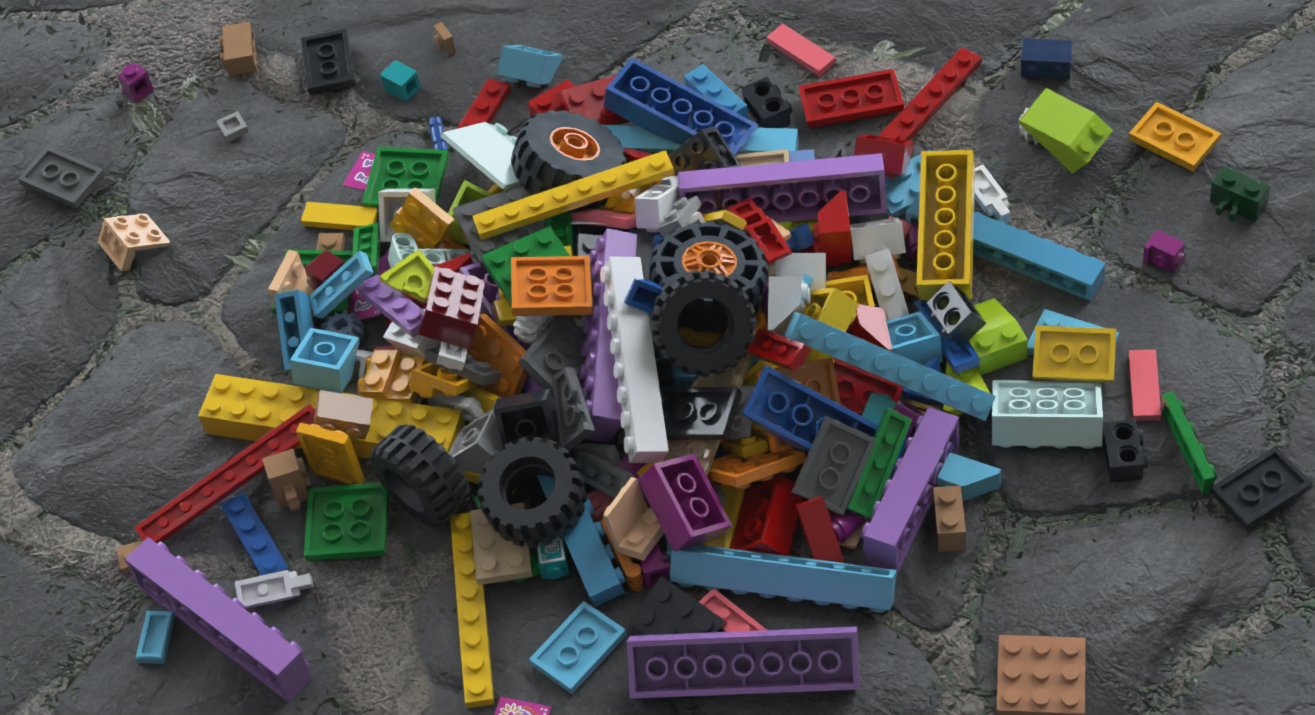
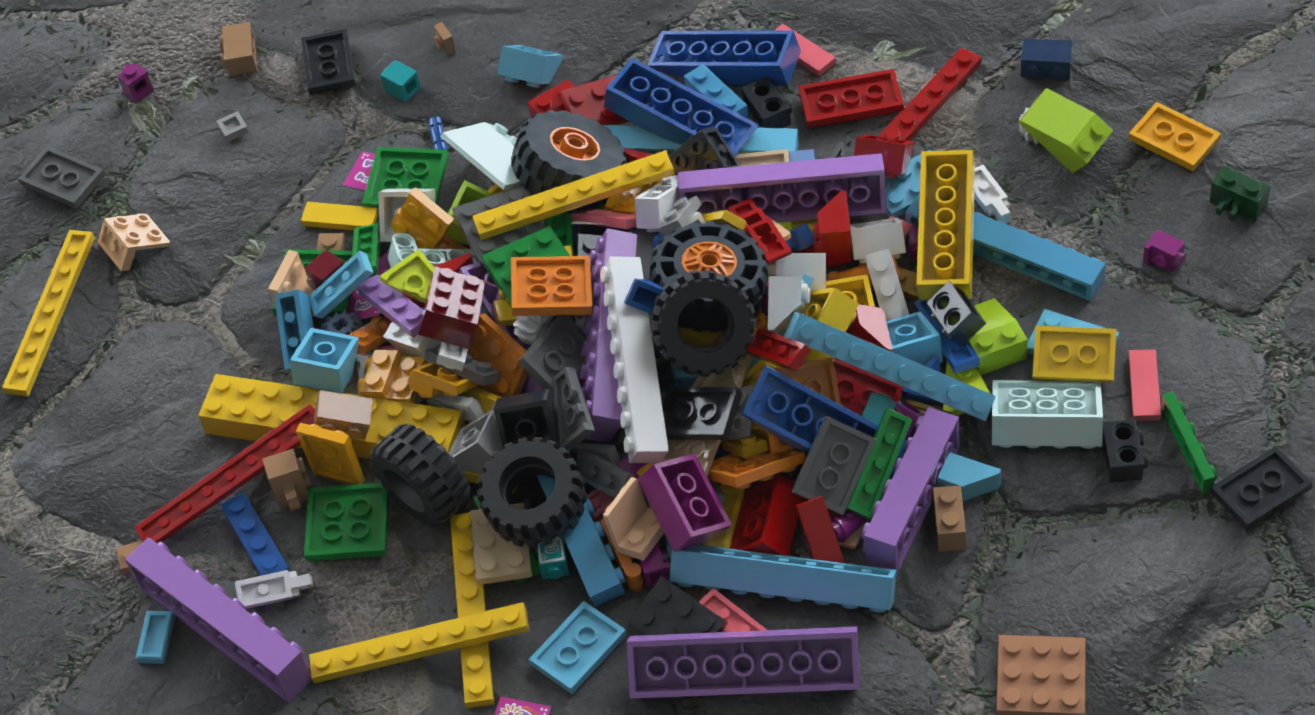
(48, 313): none -> yellow plate
(371, 335): none -> orange plate
(419, 642): none -> yellow plate
(486, 103): red plate -> none
(729, 55): none -> blue slope

